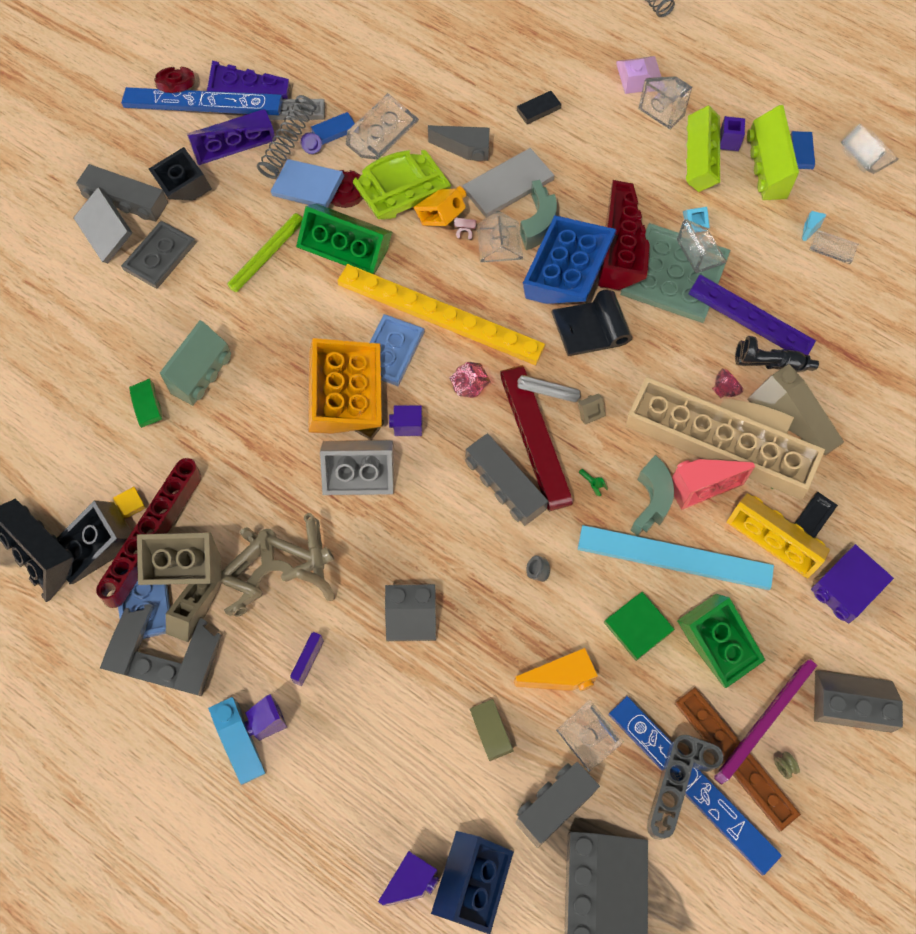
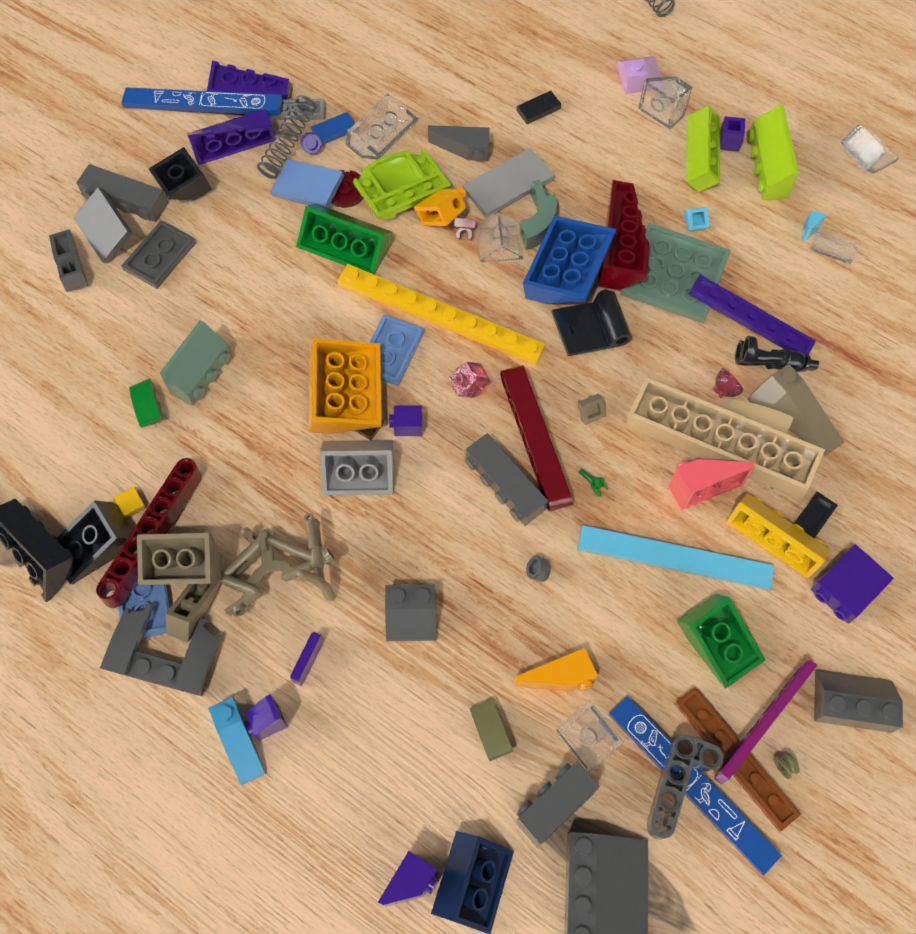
(67, 260): none -> dark grey slope
(174, 80): dark red tile -> none
(265, 252): lime axle -> none
(548, 388): light grey axle -> none
(639, 626): green tile -> none
(660, 487): sand green arch -> none
(699, 247): clear slope -> none
(803, 149): blue tile -> none

